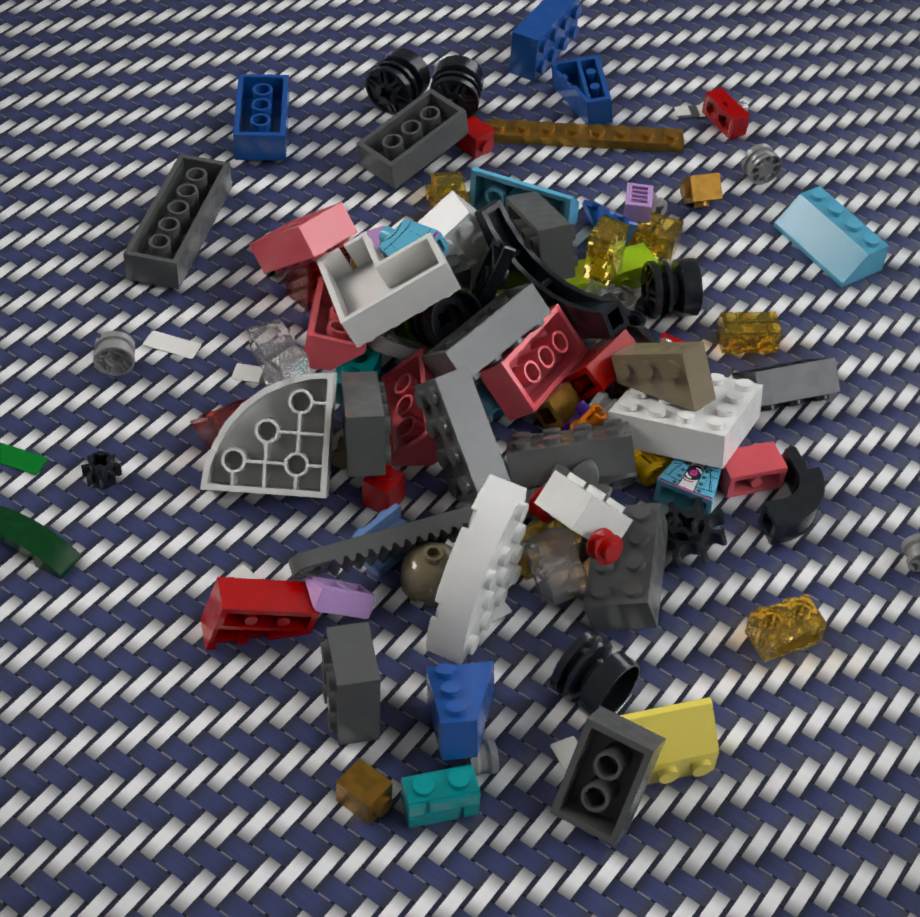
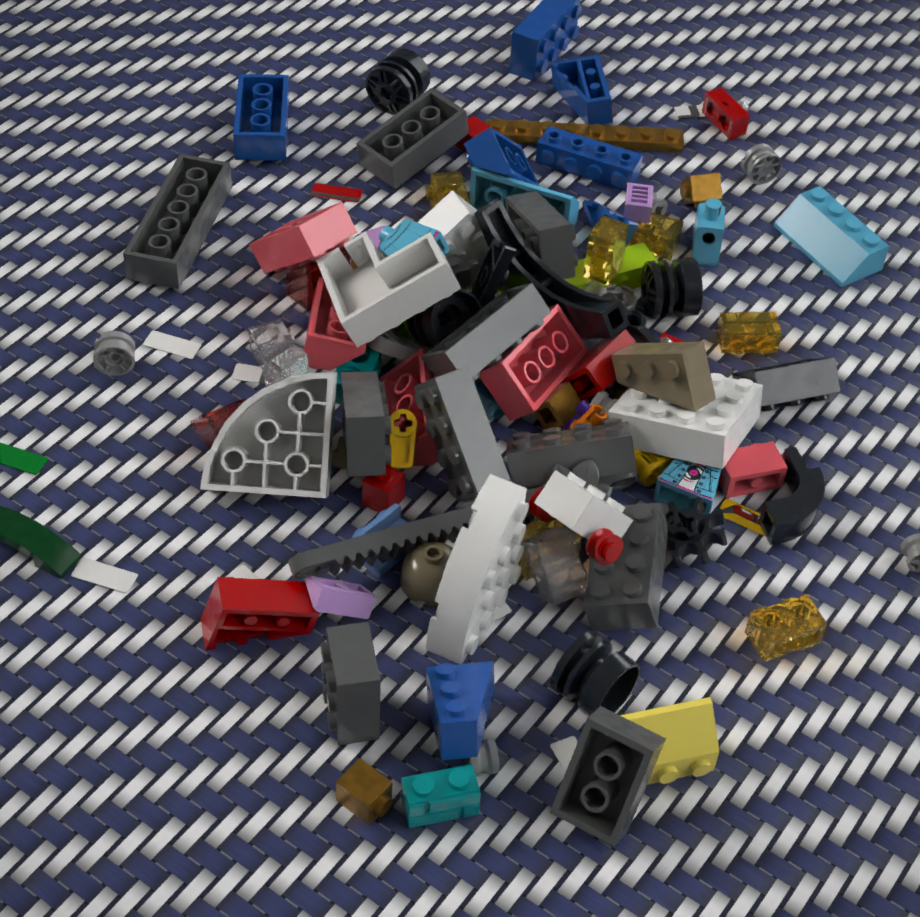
(101, 470): black gear -> none
(104, 575): none -> white sticker
(336, 192): none -> red sticker
(403, 442): none -> yellow piece
(459, 81): black wheel -> none
(499, 155): none -> blue slope
(588, 158): none -> blue brick
(708, 222): none -> medium azure torso
(741, 515): none -> yellow sticker

